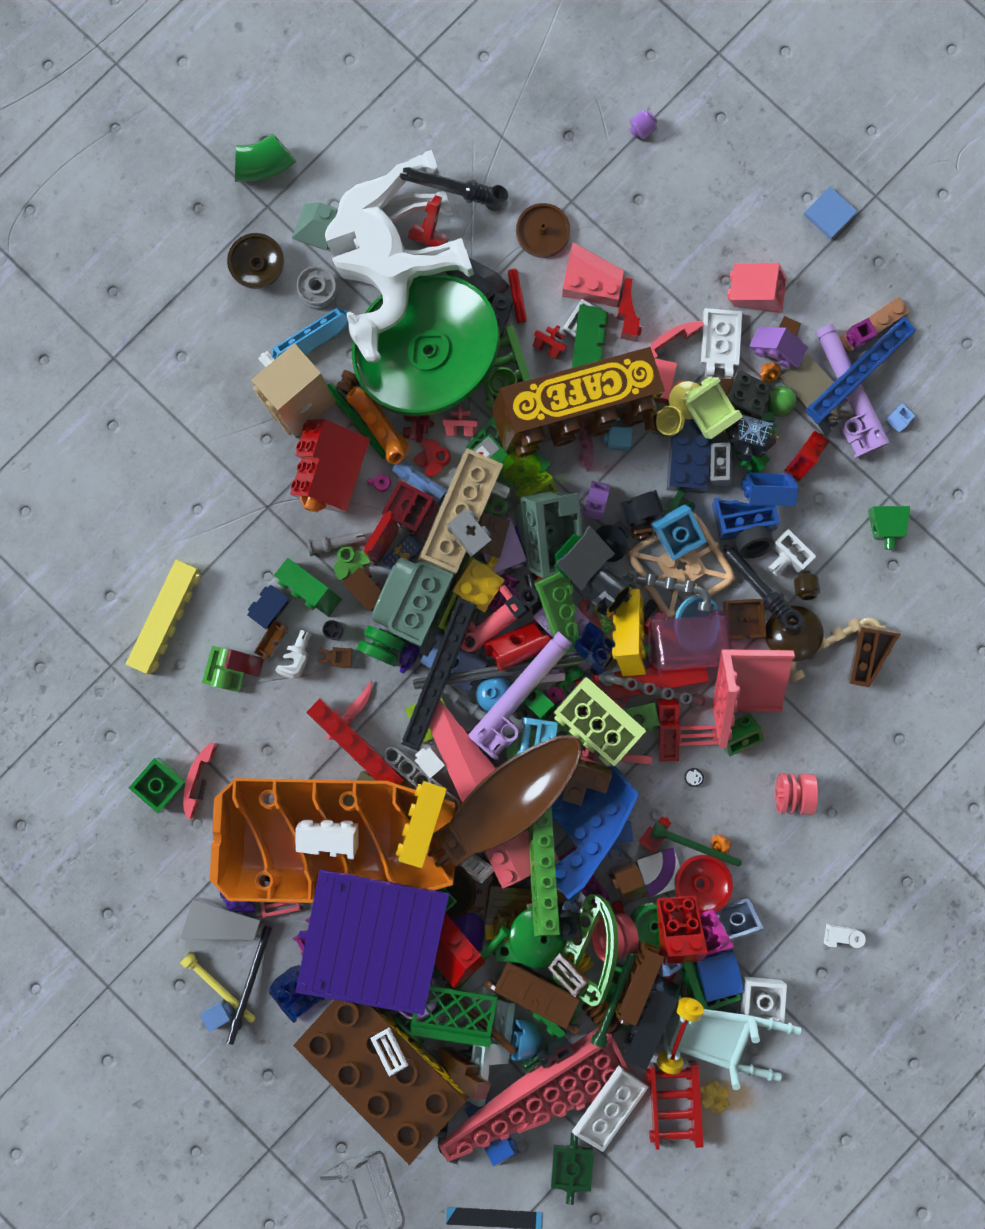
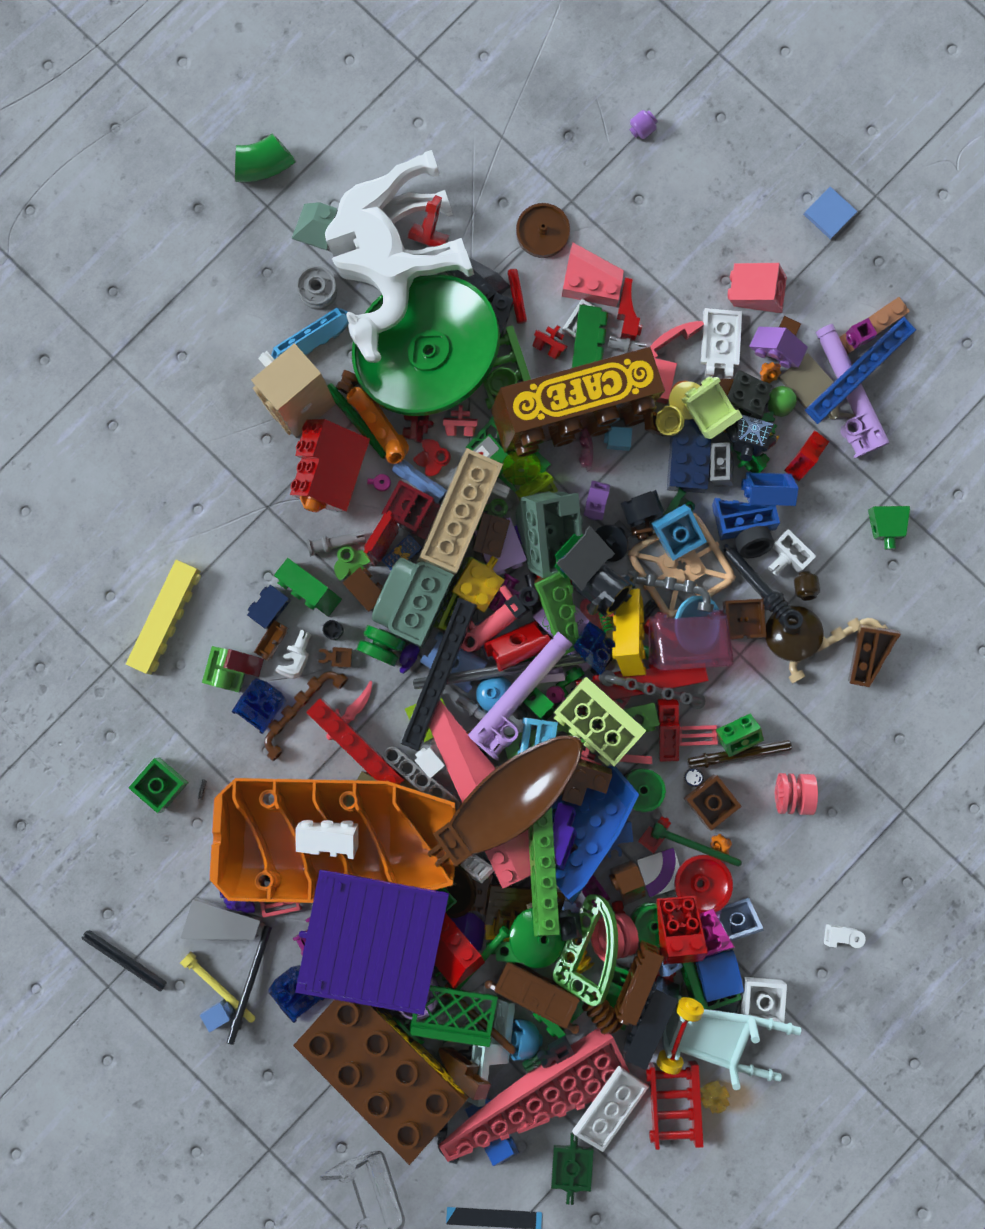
(124, 960): none -> black axle
(189, 802): coral slope -> none
(249, 251): dark brown dish -> none
(259, 704): none -> clear blue slope
(290, 712): none -> reddish brown bar
(381, 1035): white tile -> none
(422, 824): yellow wedge -> none
(469, 542): light grey brick -> none
(471, 191): black piece -> none
(563, 833): none -> dark purple slope
(577, 974): tile -> none
(600, 1037): dark green piece -> none
(625, 345): none -> light grey pin
(654, 789): none -> green wheel
(712, 802): none -> reddish brown brick
(749, 684): coral bracket -> none
(754, 751): none -> dark brown axle
(825, 425): black tile -> none
(900, 418): light blue slope -> none

